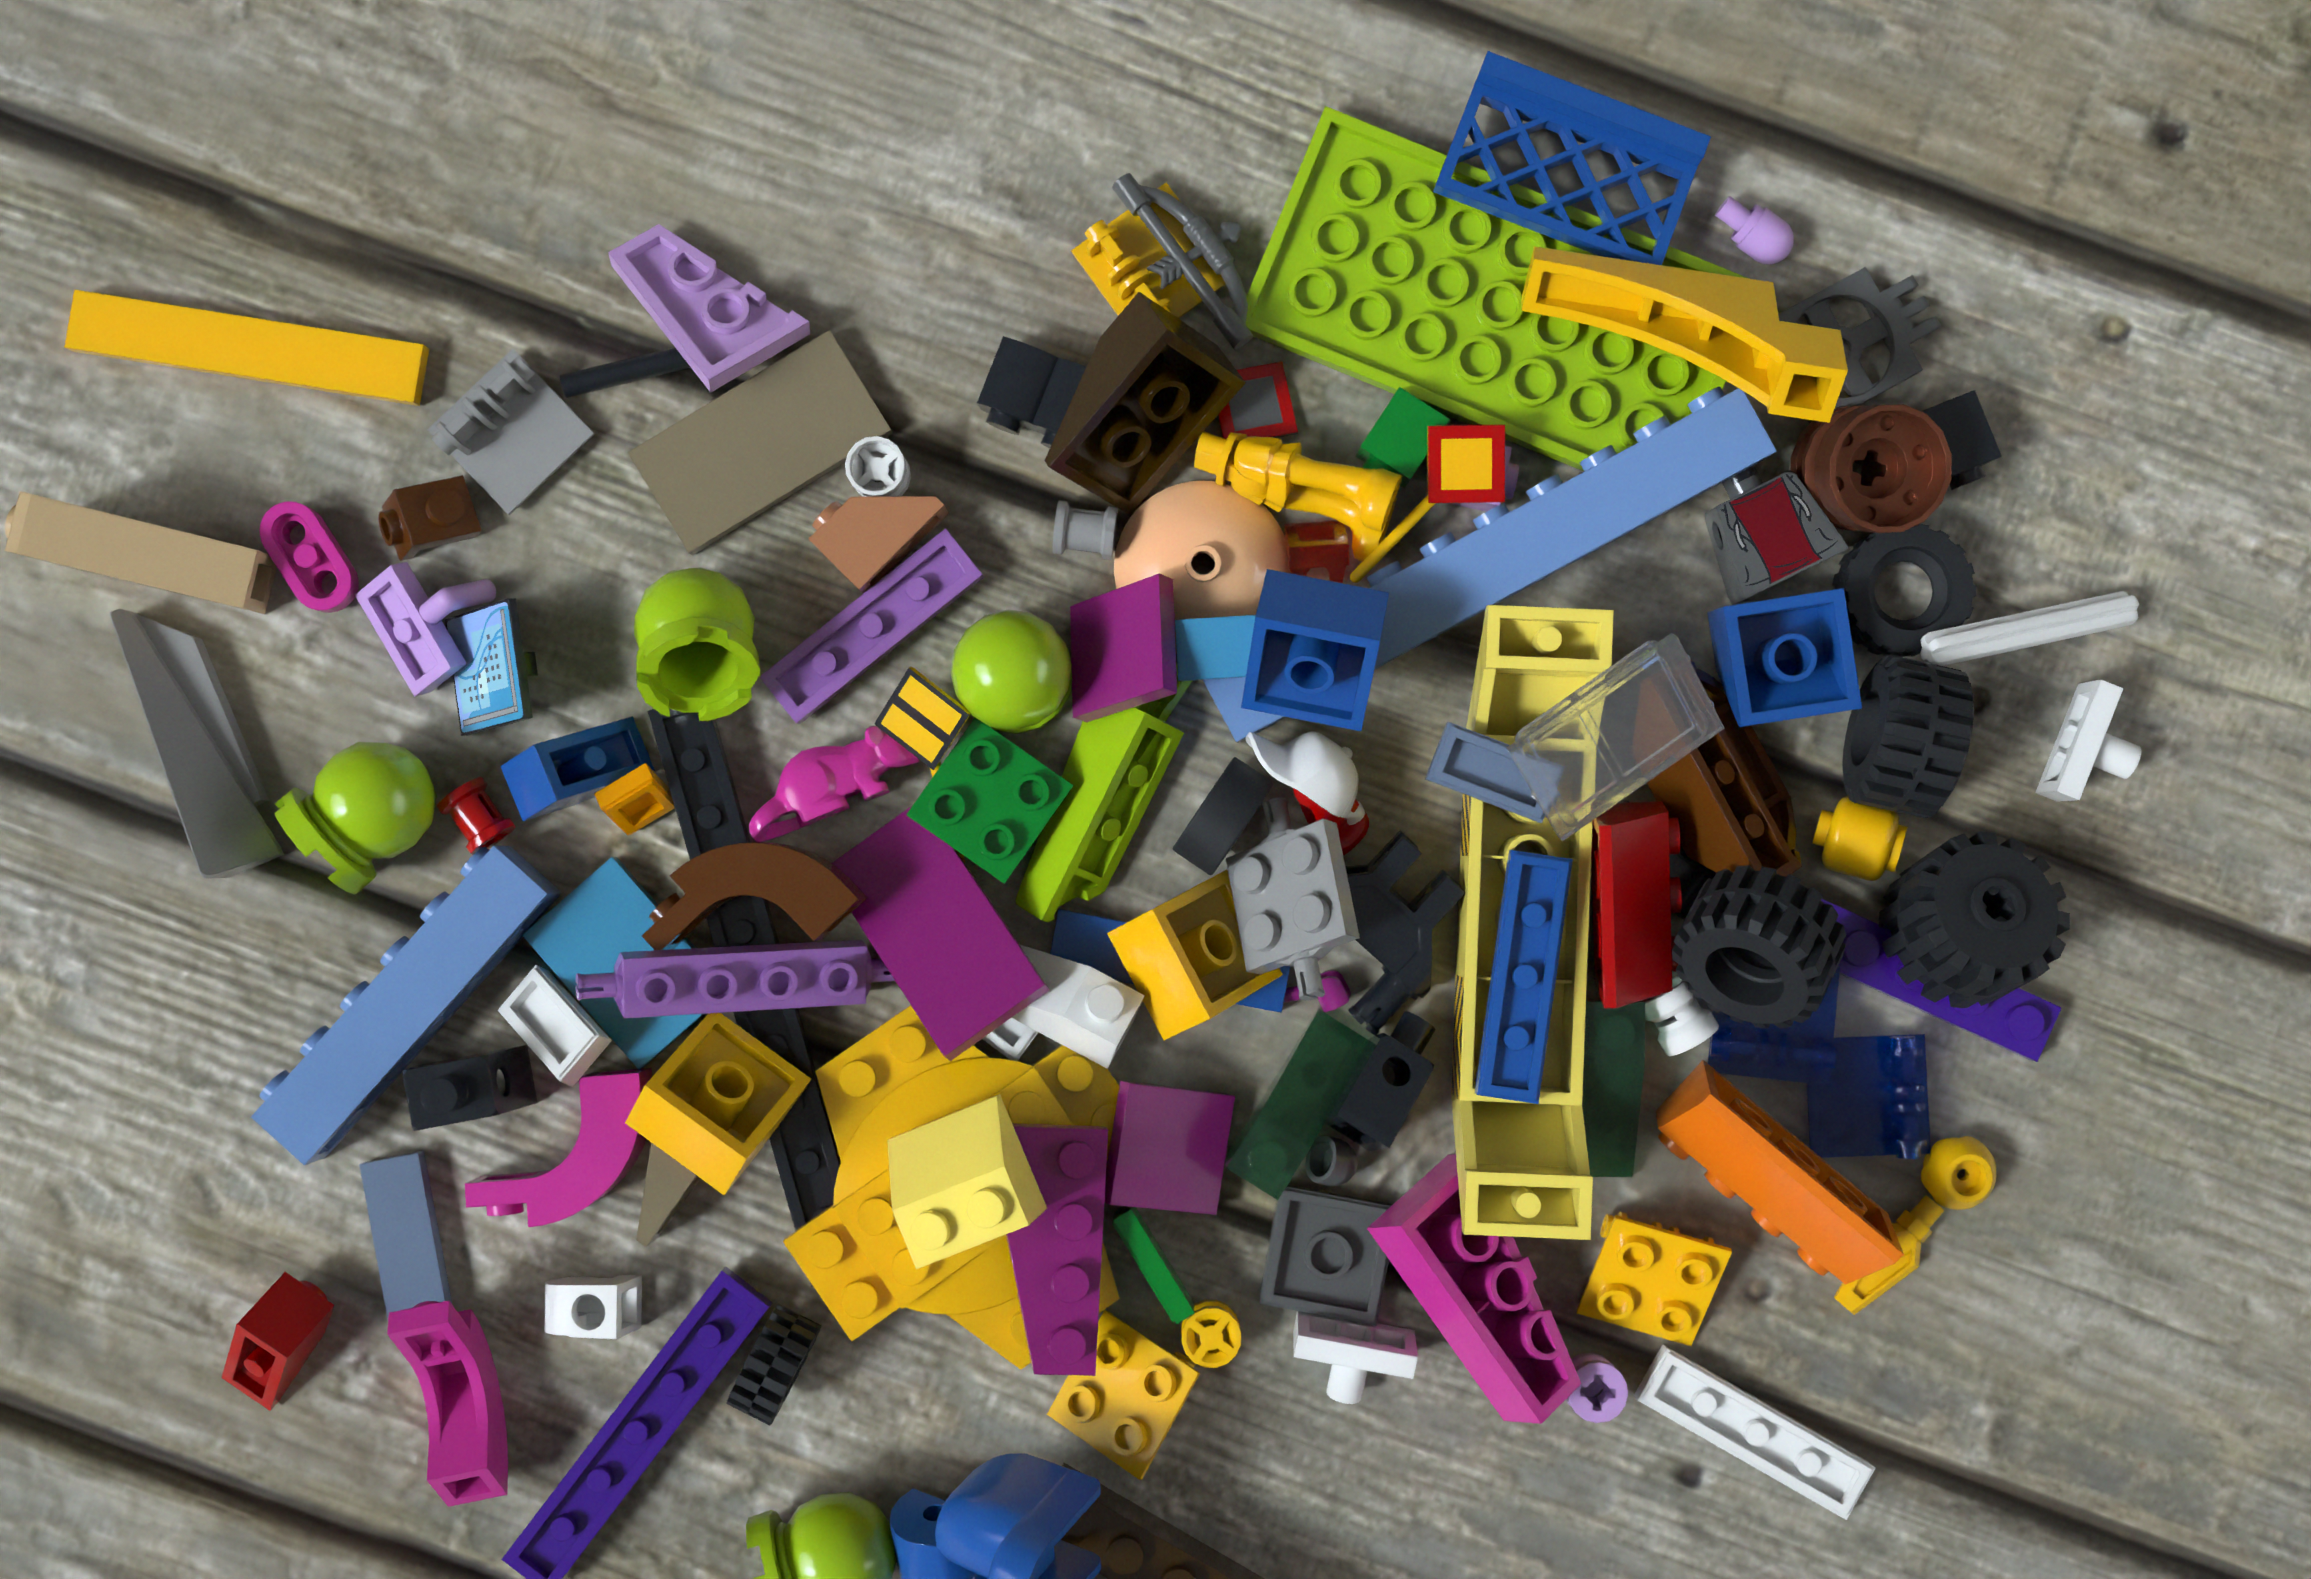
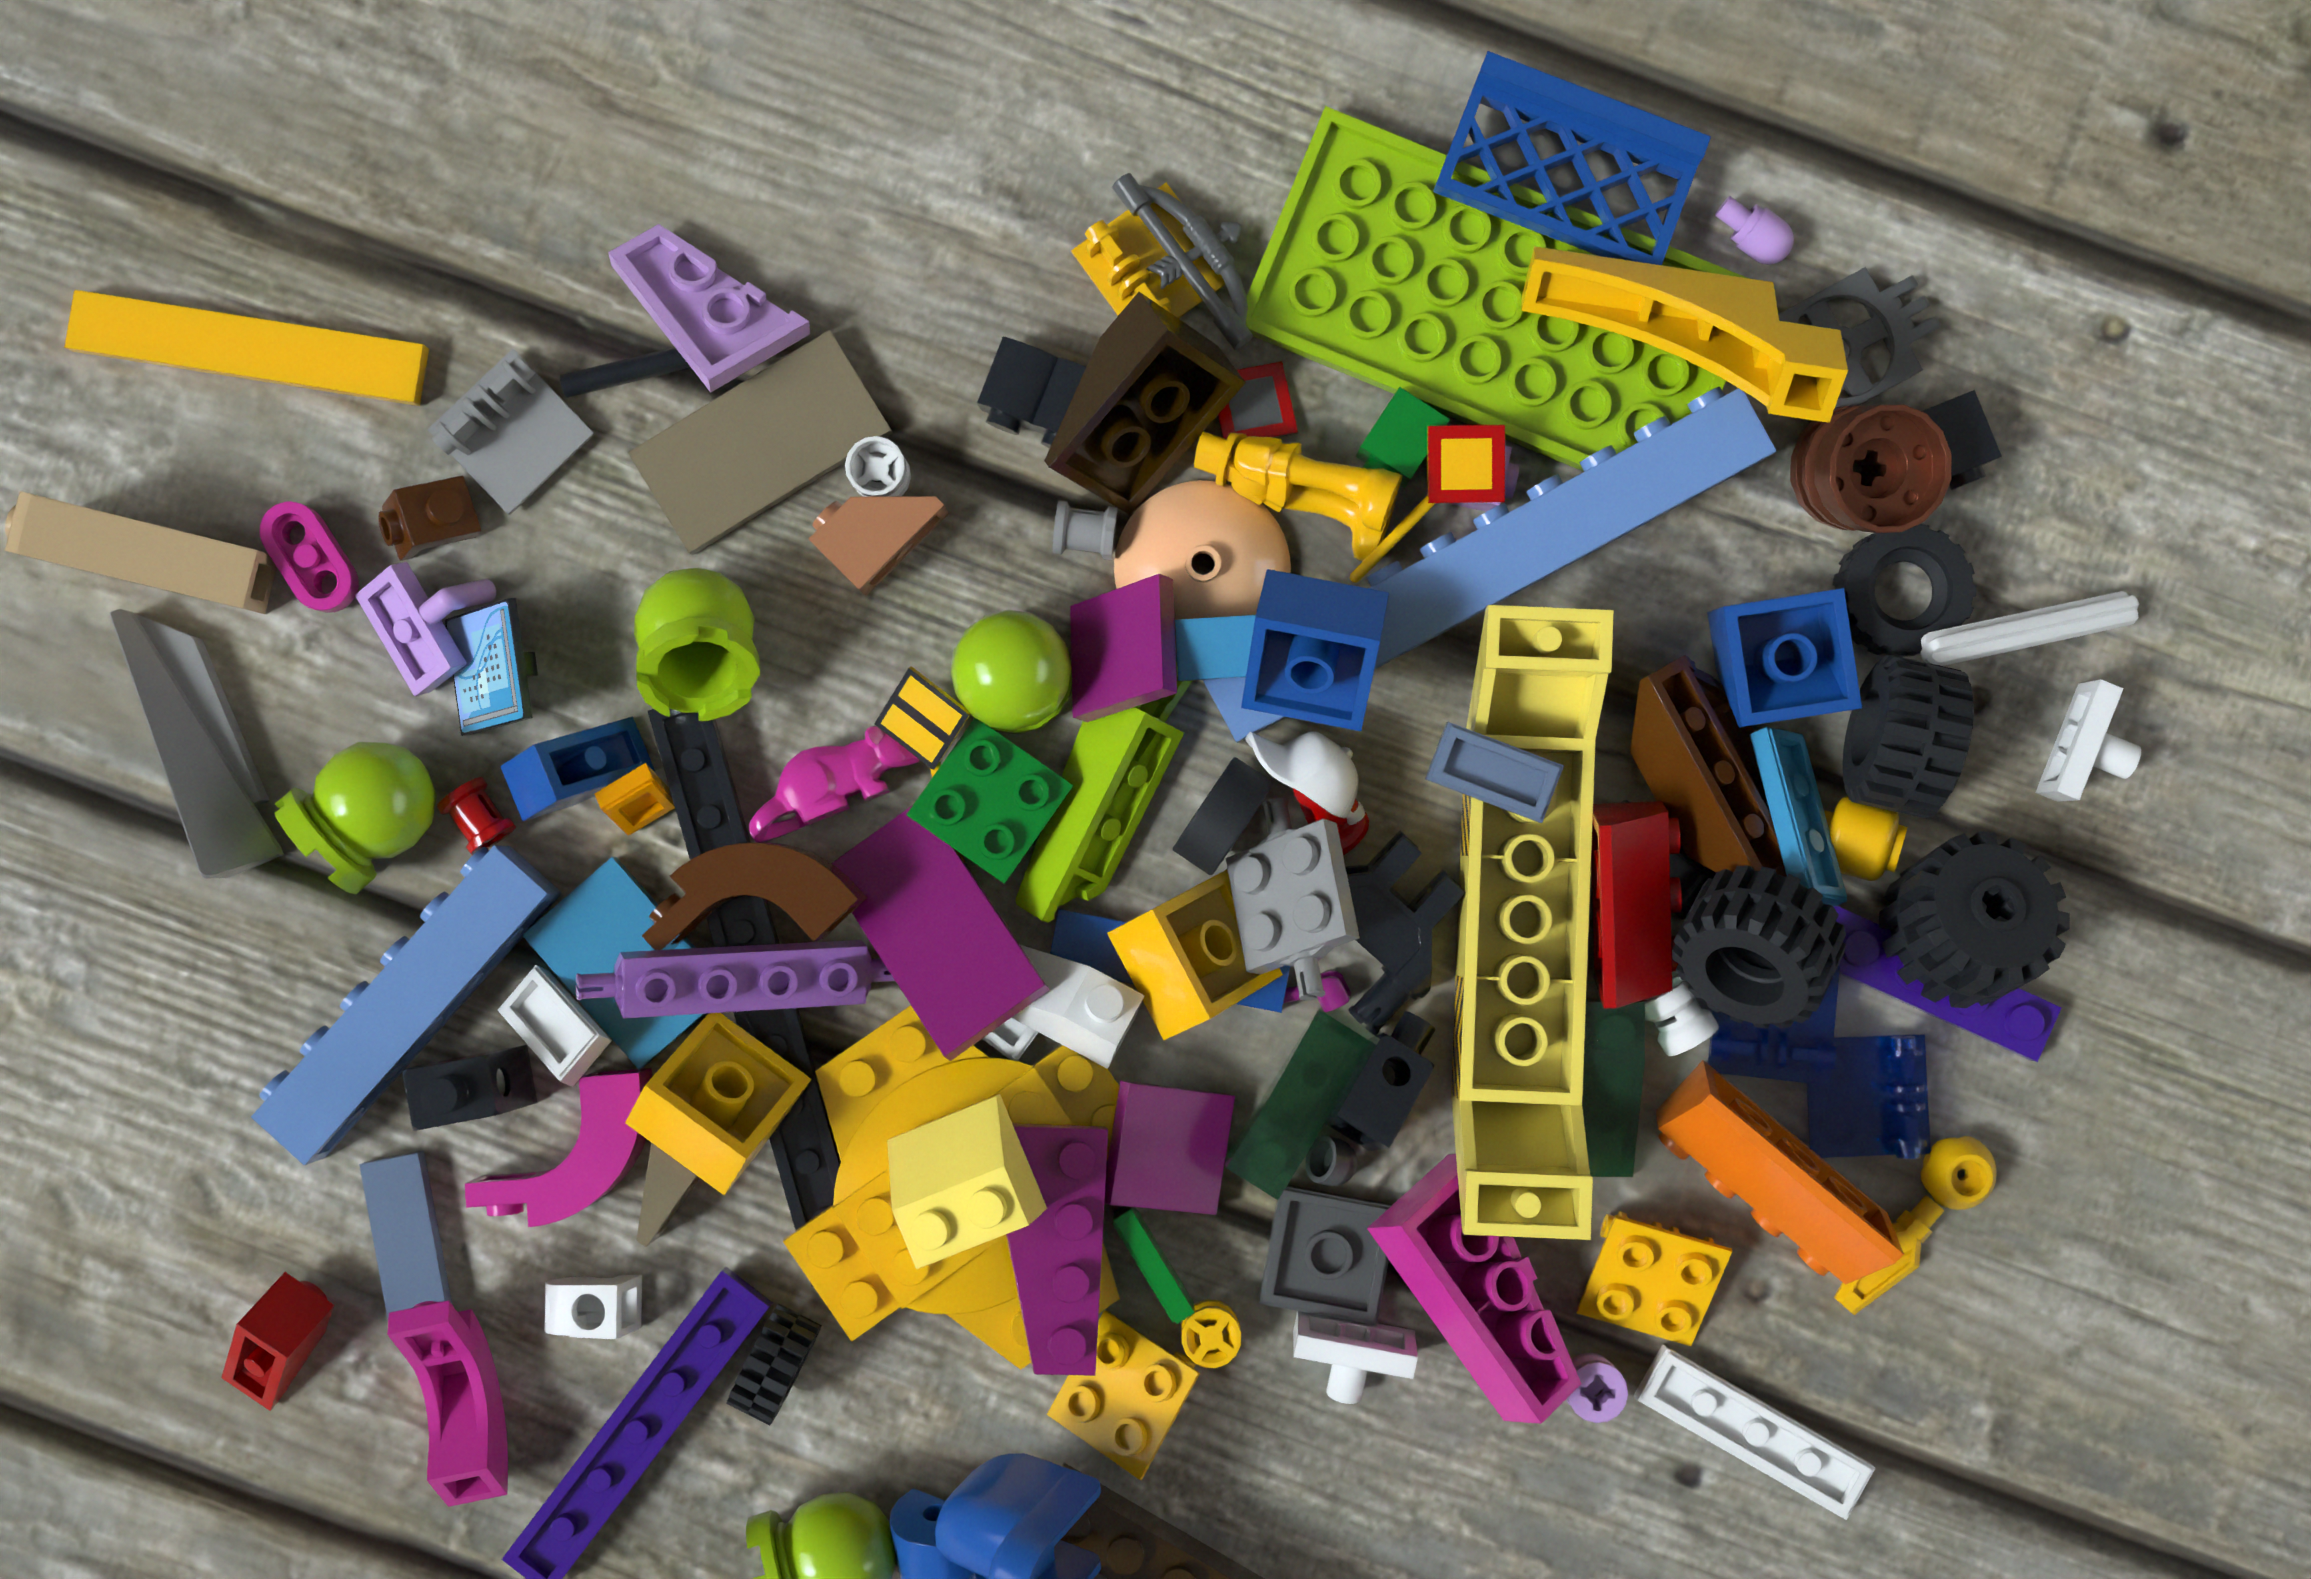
(871, 626): medium lavender plate -> none
(1317, 546): clear red tile -> none
(1523, 976): blue tile -> none
(1614, 734): clear piece -> none
(1768, 532): torso -> none
(1798, 812): none -> dark azure tile

